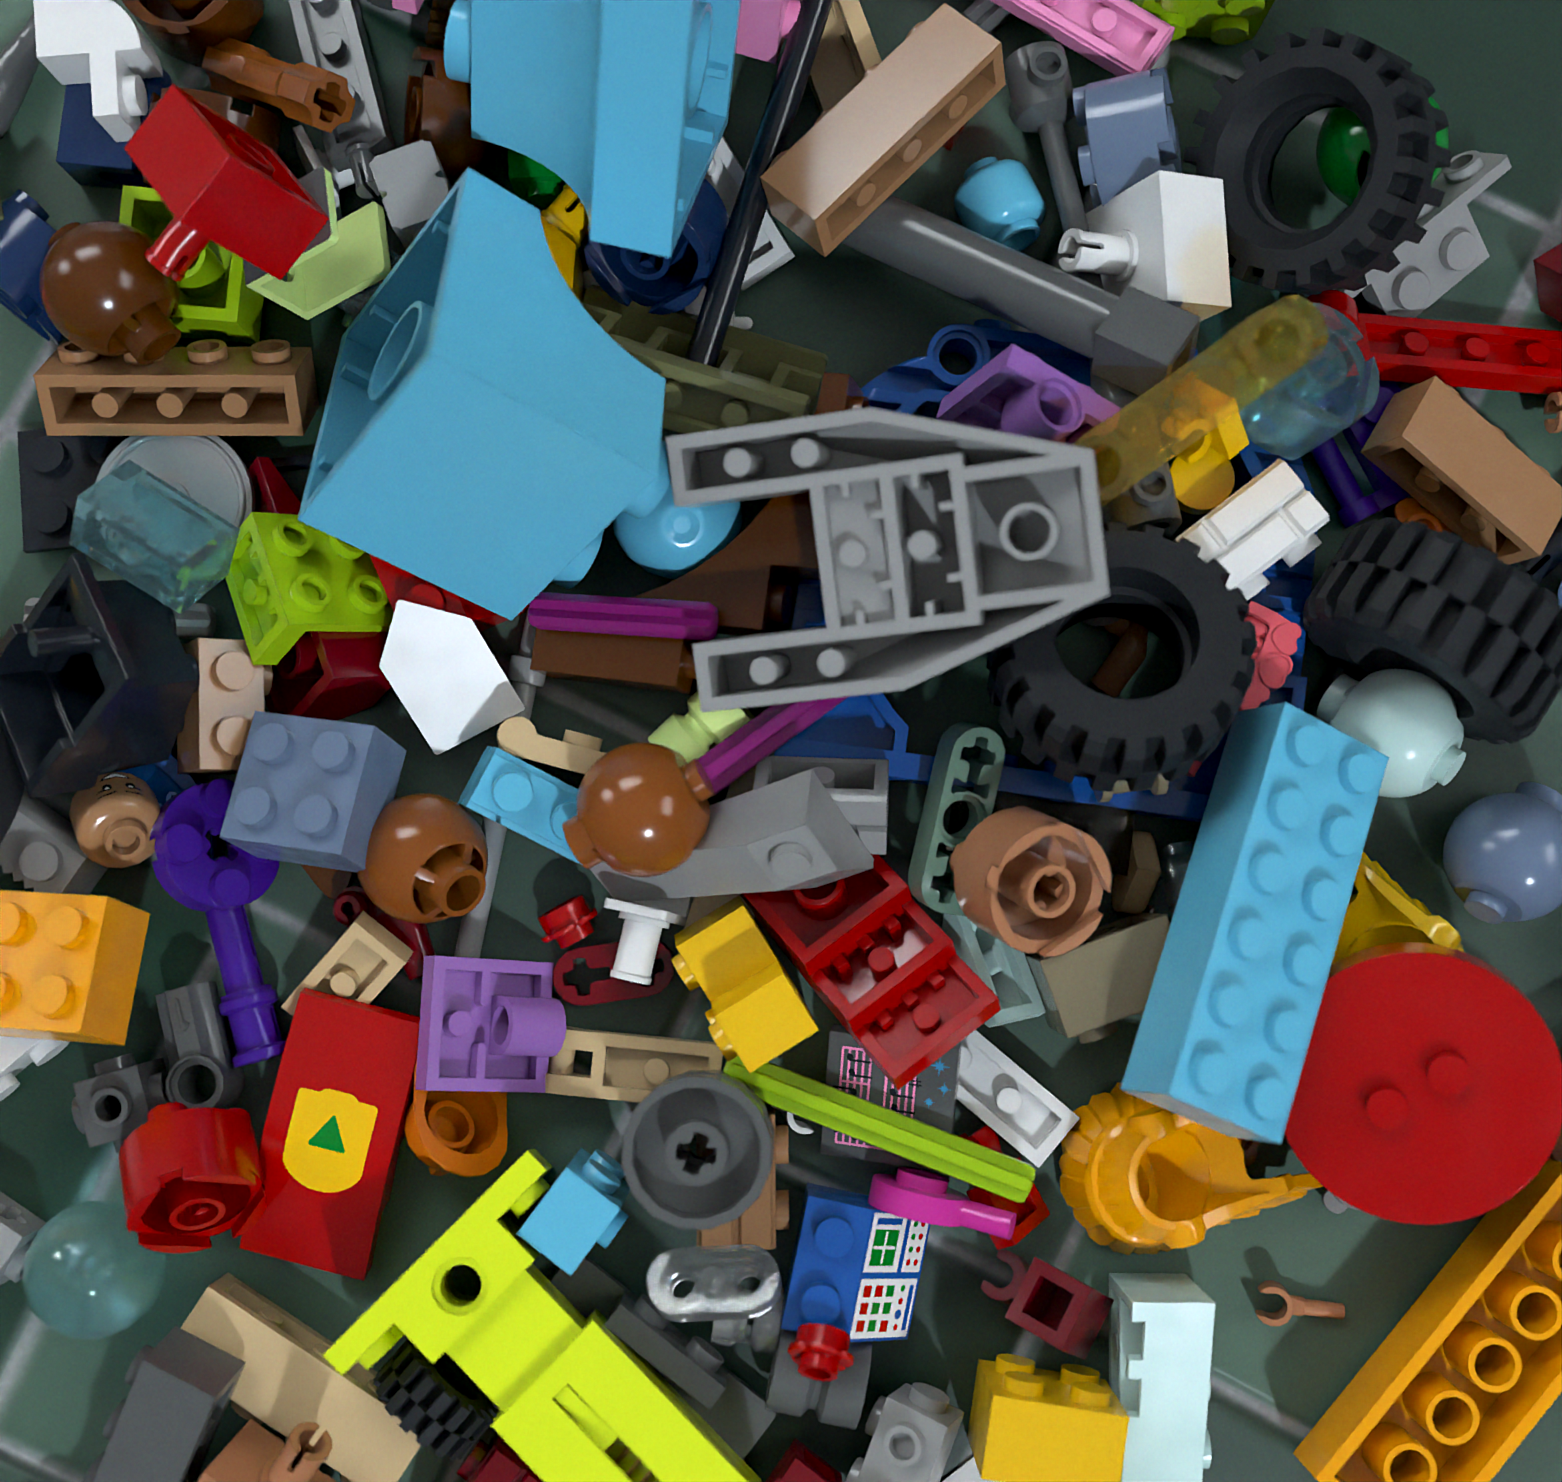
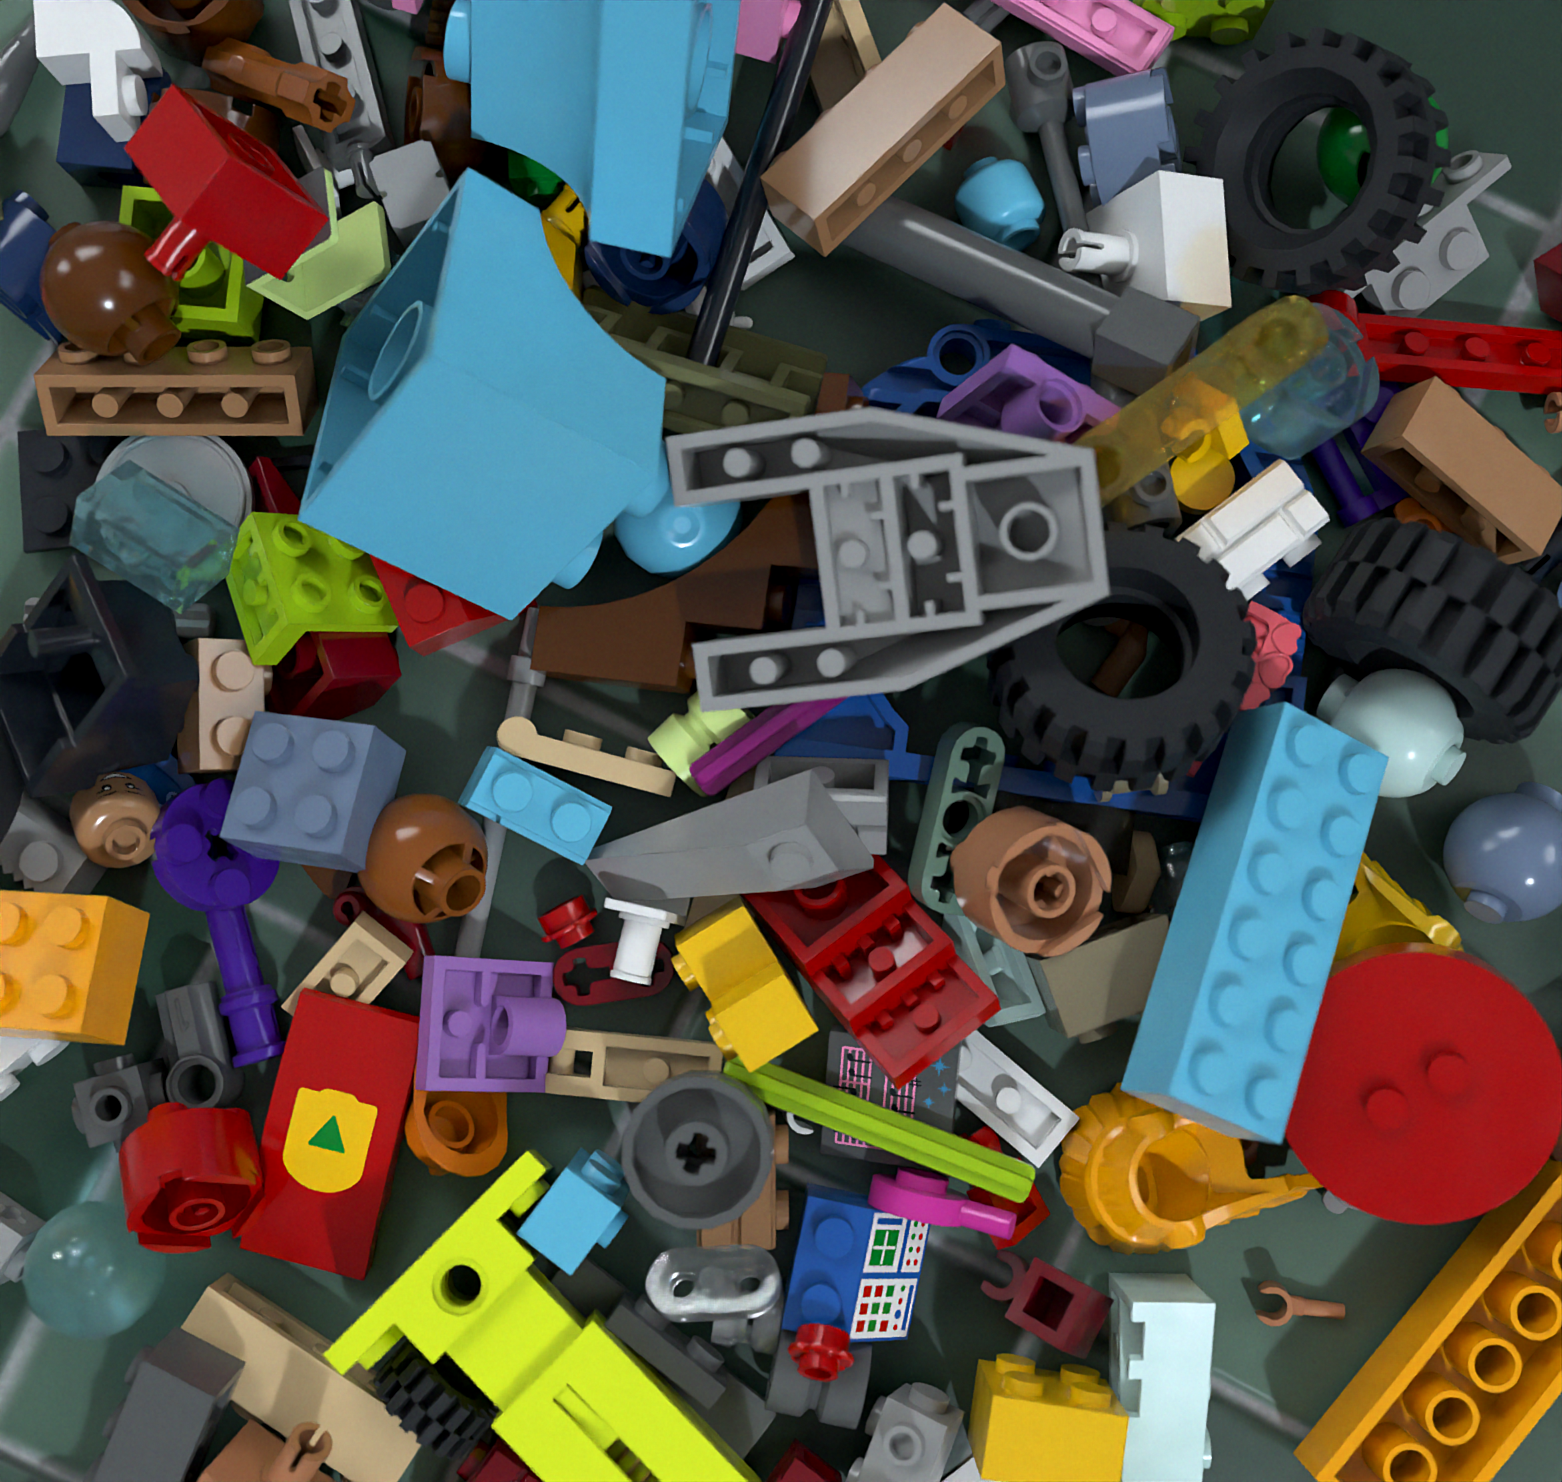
(445, 675): white sticker -> none
(624, 616): magenta axle -> none
(640, 810): dark orange brick -> none

